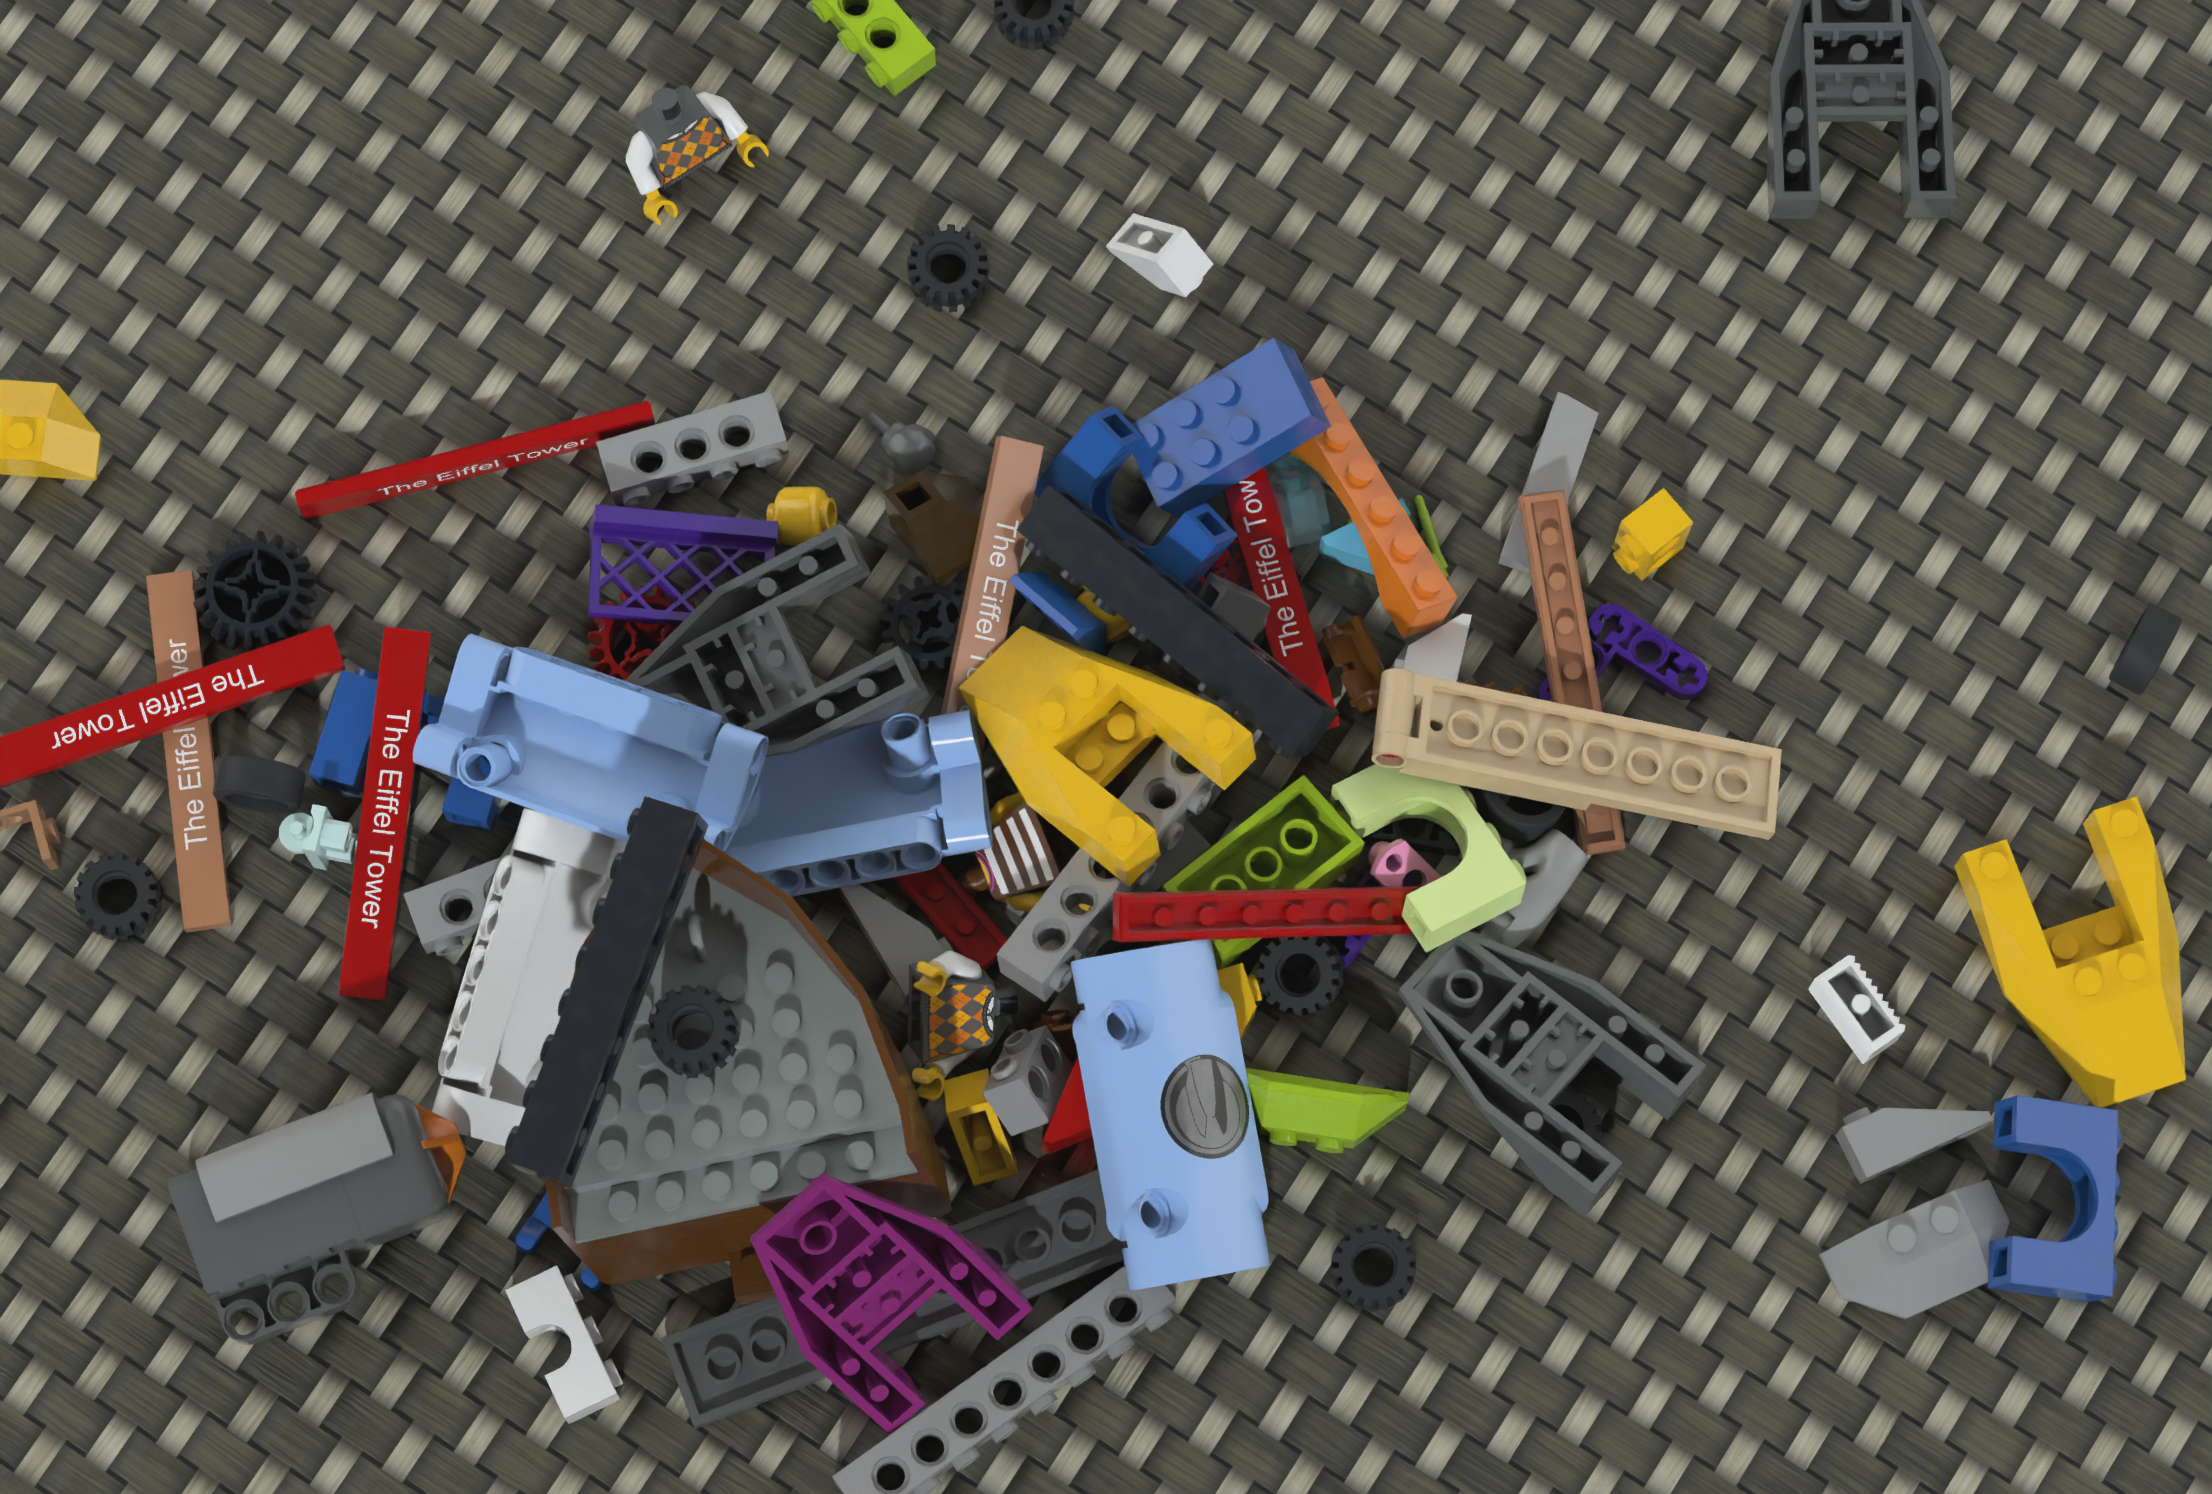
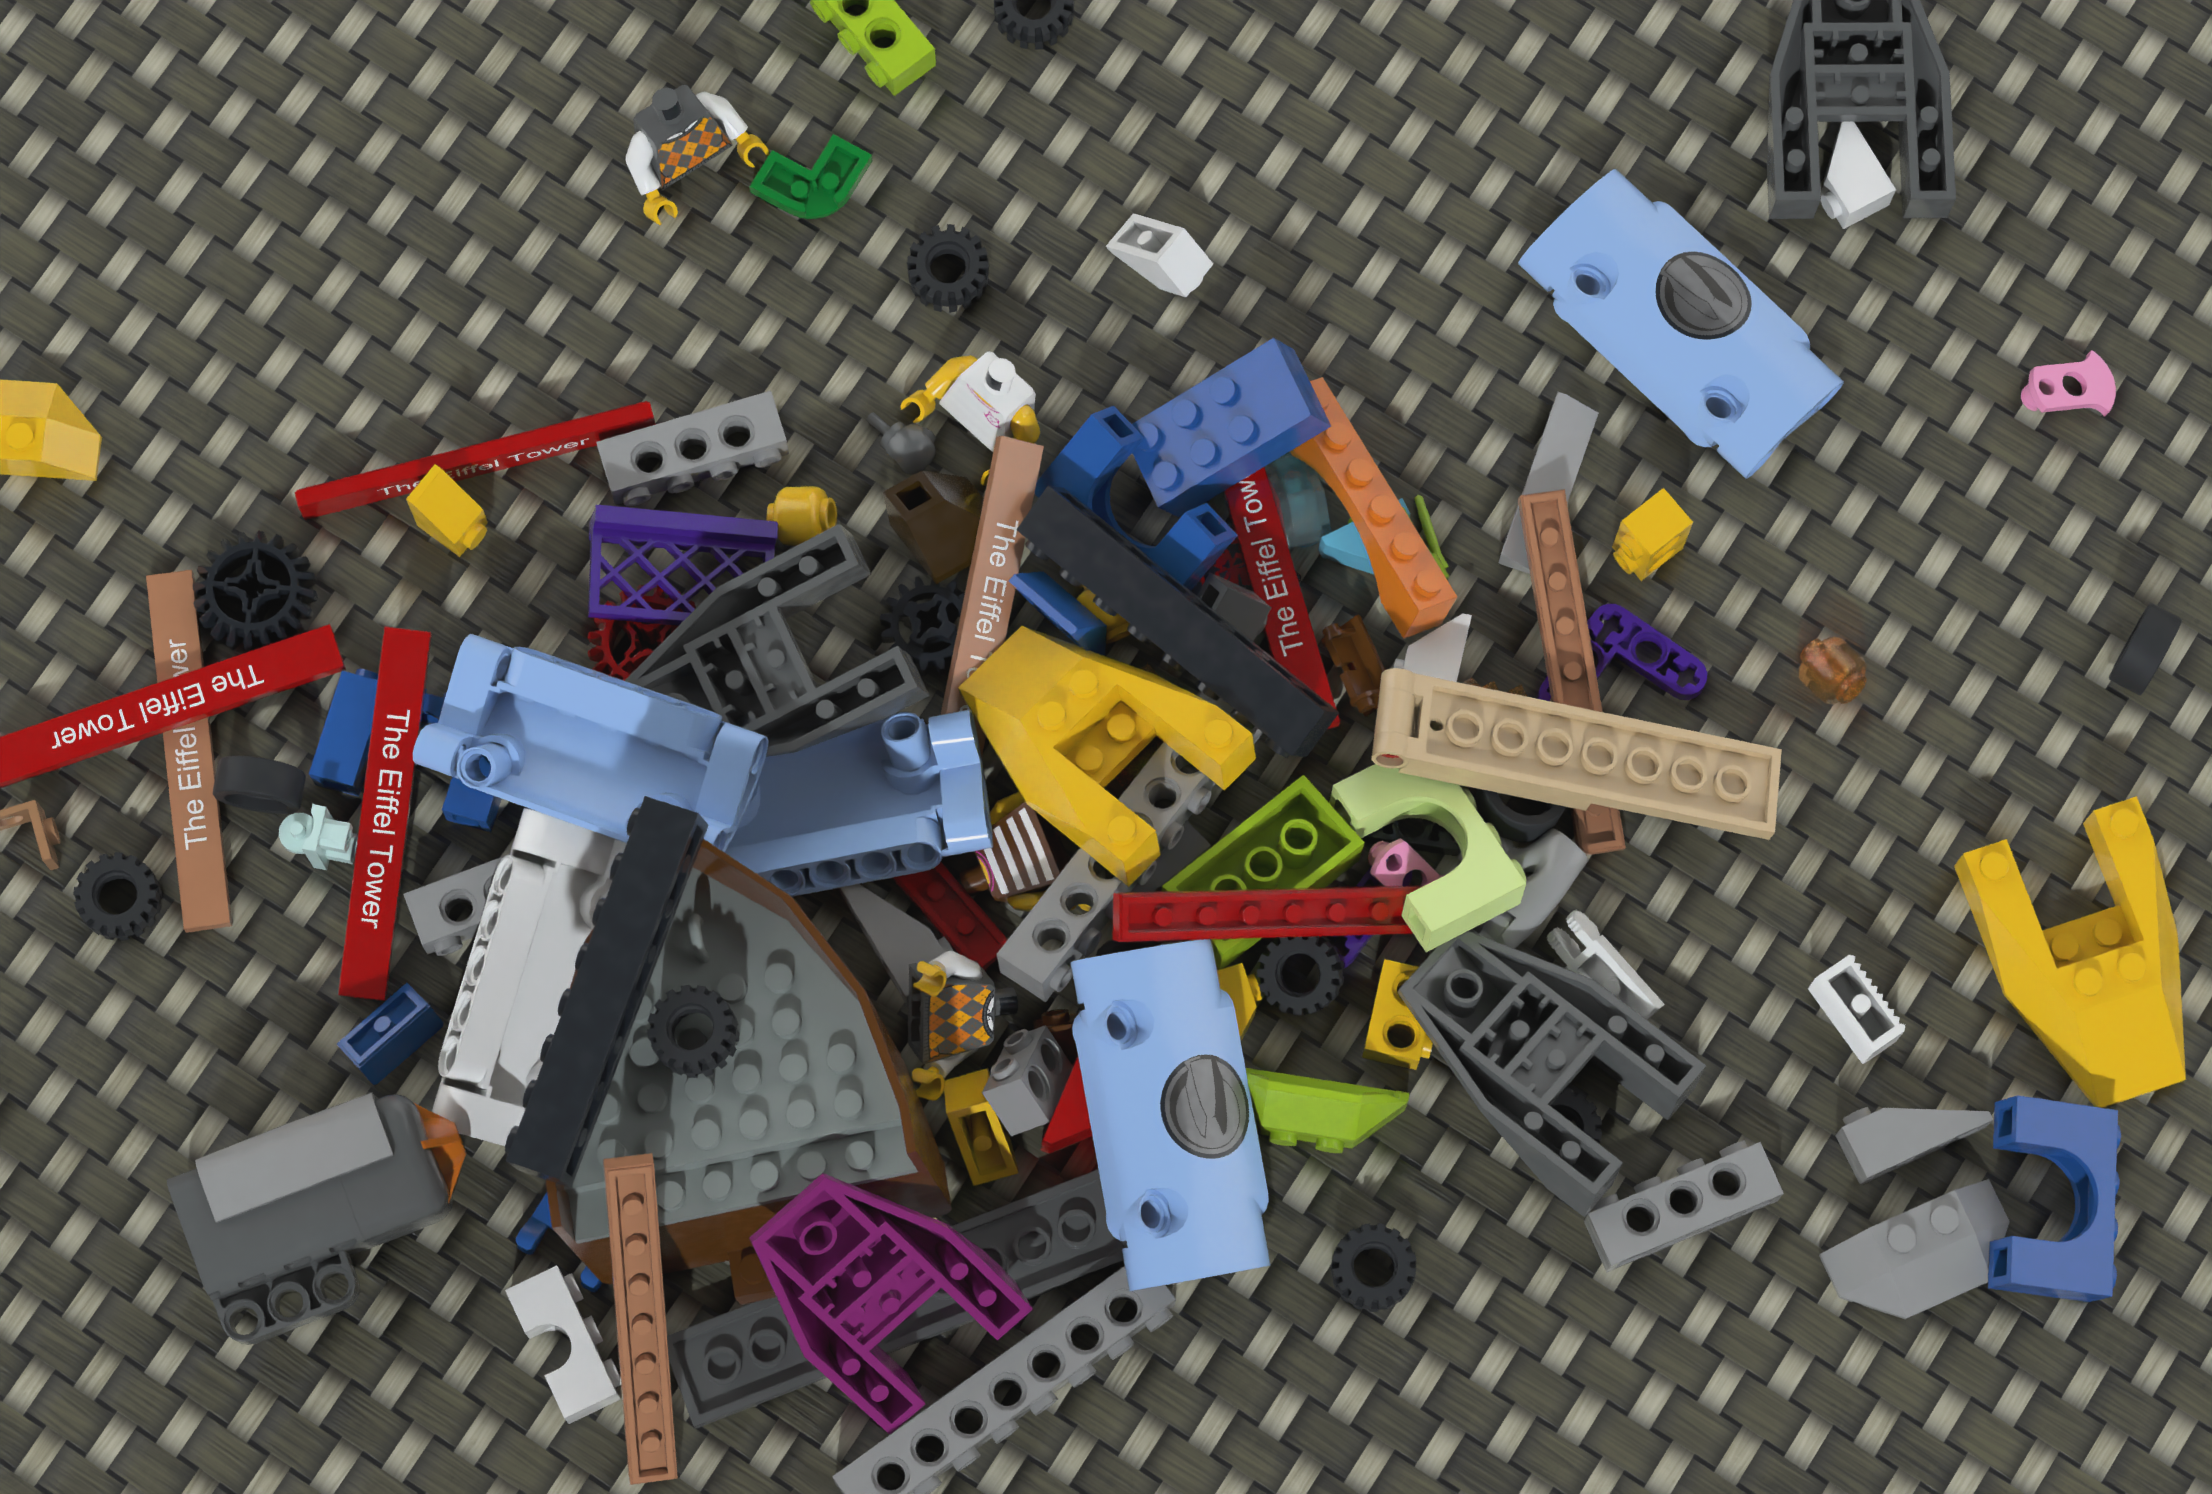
(390, 1034): none -> blue slope
(447, 512): none -> yellow slope
(640, 1317): none -> nougat tile
(813, 191): none -> green plate
(983, 398): none -> torso
(1391, 1013): none -> yellow brick
(1603, 964): none -> white hinge
(1621, 1245): none -> light grey brick
(1680, 322): none -> light blue panel
(1832, 670): none -> clear orange head
(1854, 179): none -> white slope
(2048, 394): none -> bright pink piece

